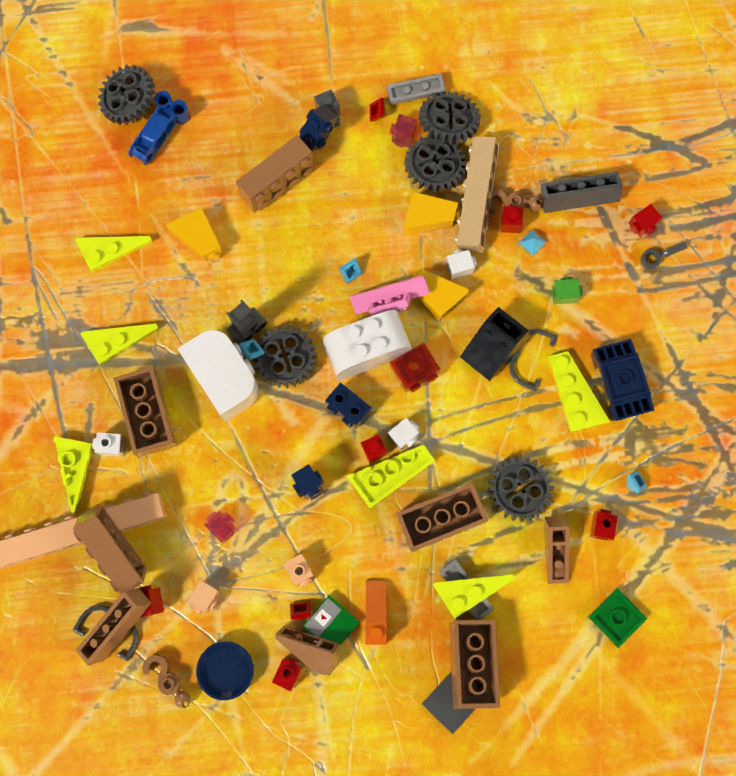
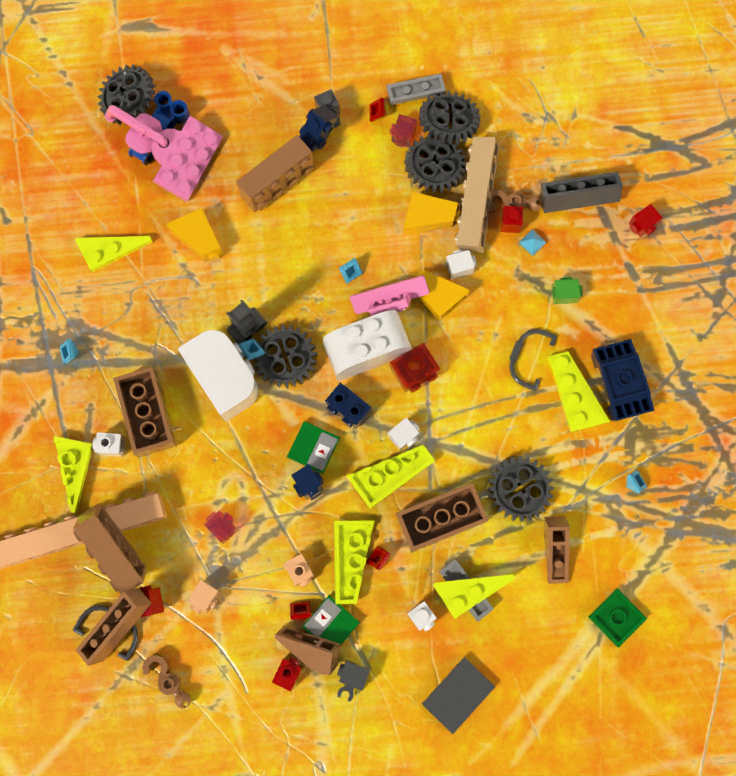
(68, 351): none -> medium azure slope
(109, 343): neon yellow wing -> none
(186, 151): none -> bright pink plate
(225, 670): dark blue piece -> none
(313, 447): none -> green tile
(350, 555): none -> neon yellow wing
(352, 675): none -> dark grey brick
(374, 448): red brick -> none
(375, 613): orange slope -> none
(378, 558): none -> red slope
(422, 617): none -> white brick
(474, 664): medium nougat brick -> none
(495, 344): black slope -> none
(604, 525): red brick -> none
(667, 252): dark grey piece -> none

